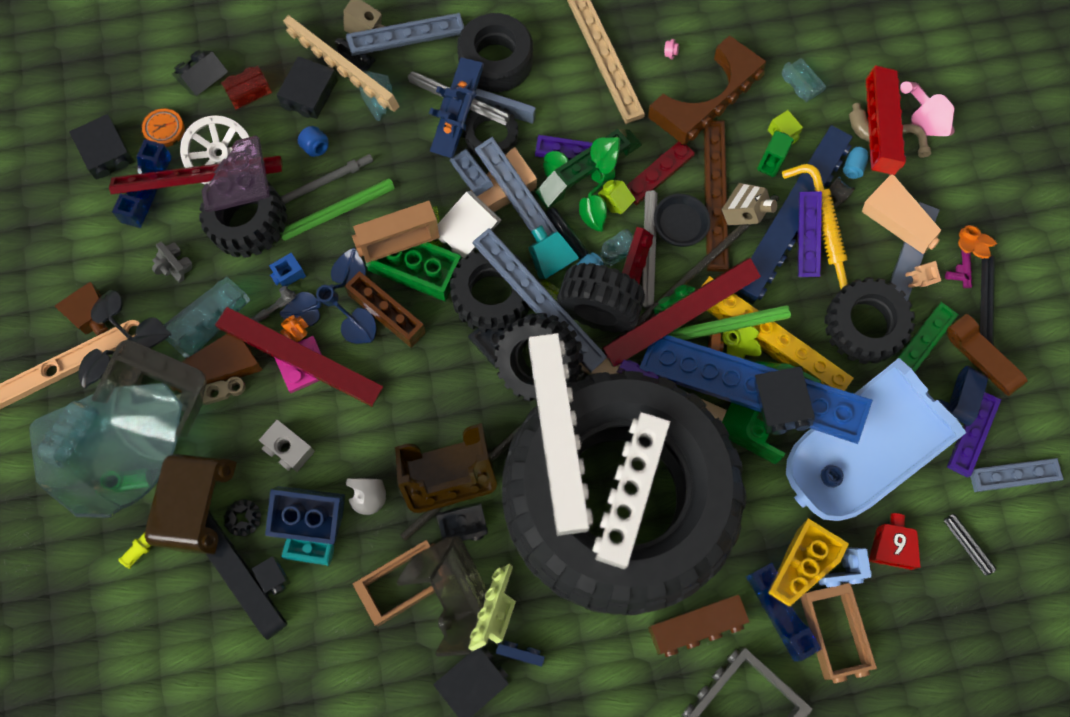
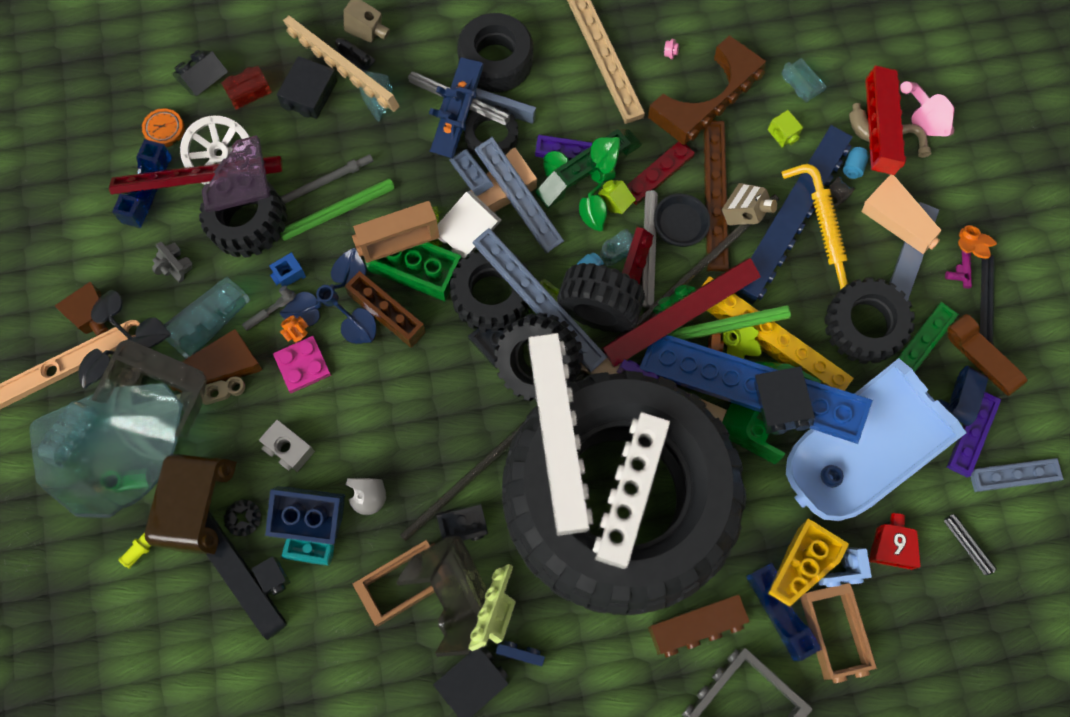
(101, 147): black brick -> none
(299, 356): dark red tile -> none
(313, 141): blue head -> none
(404, 34): sand blue tile -> none
(447, 473): dark brown windscreen -> none
(550, 252): teal torso -> none
(566, 232): black axle -> none
(775, 153): green brick -> none
(809, 234): dark purple plate -> none
(924, 275): light nougat plate -> none

